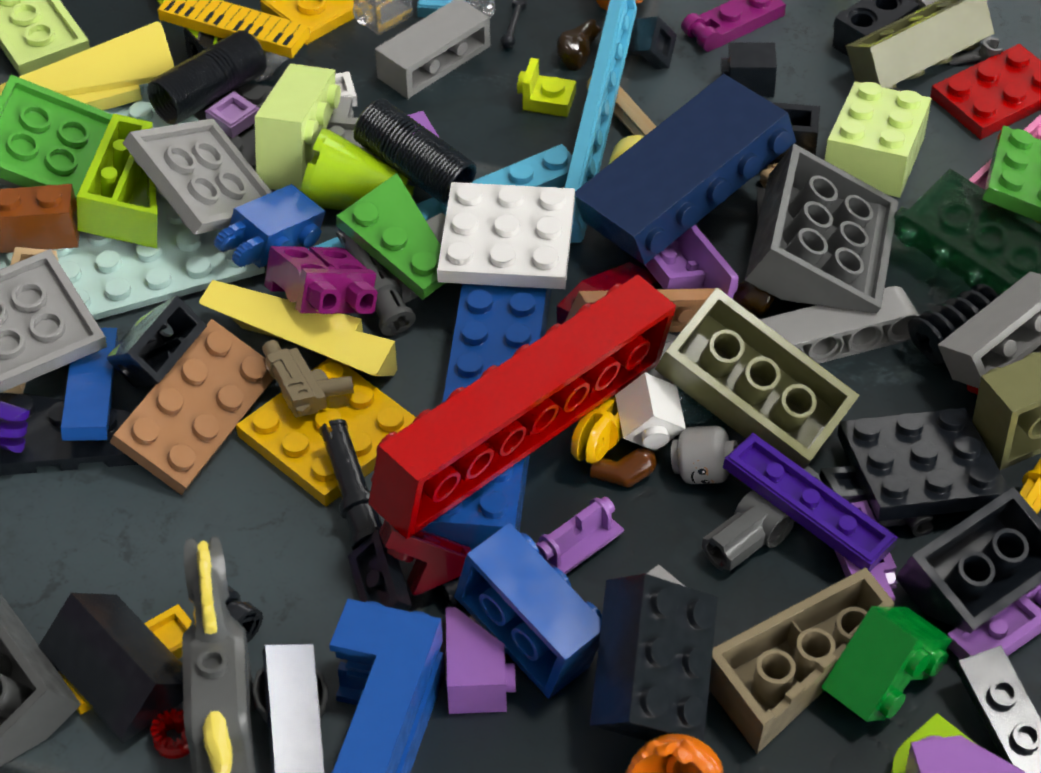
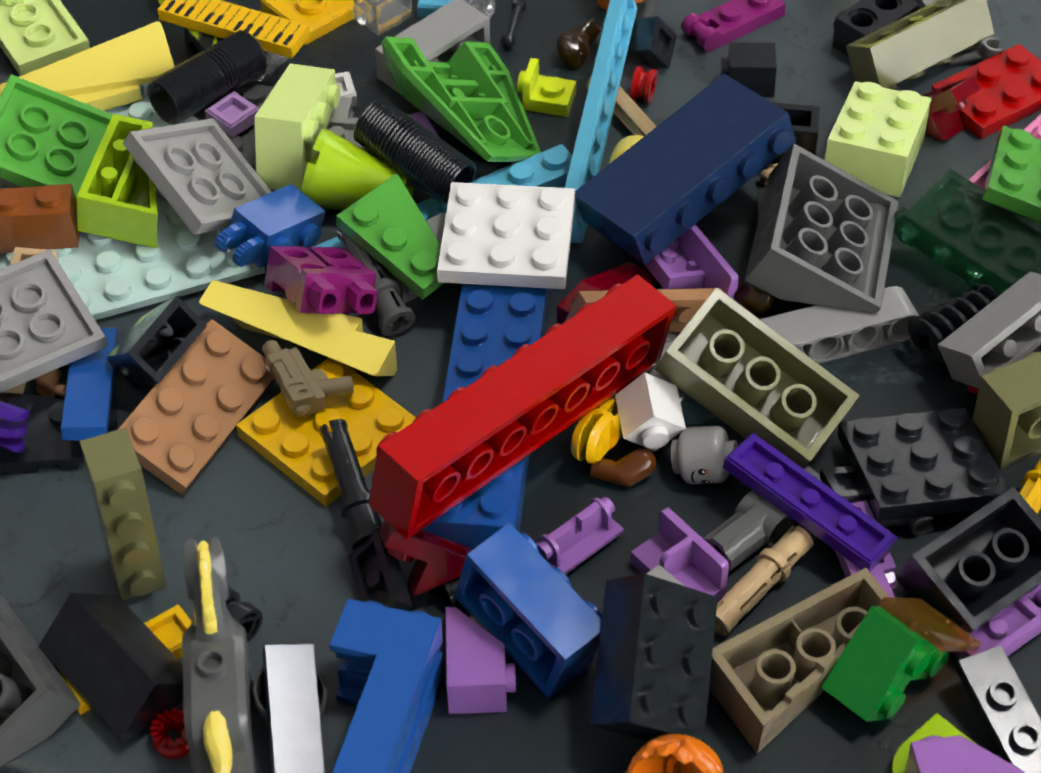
(50, 384): none -> medium nougat hand
(123, 513): none -> olive brick
(465, 96): none -> bright green wedge
(643, 84): none -> red bush
(683, 556): none -> medium lavender panel
(771, 567): none -> tan pin
(930, 624): none -> clear orange piece
(944, 116): none -> dark red slope

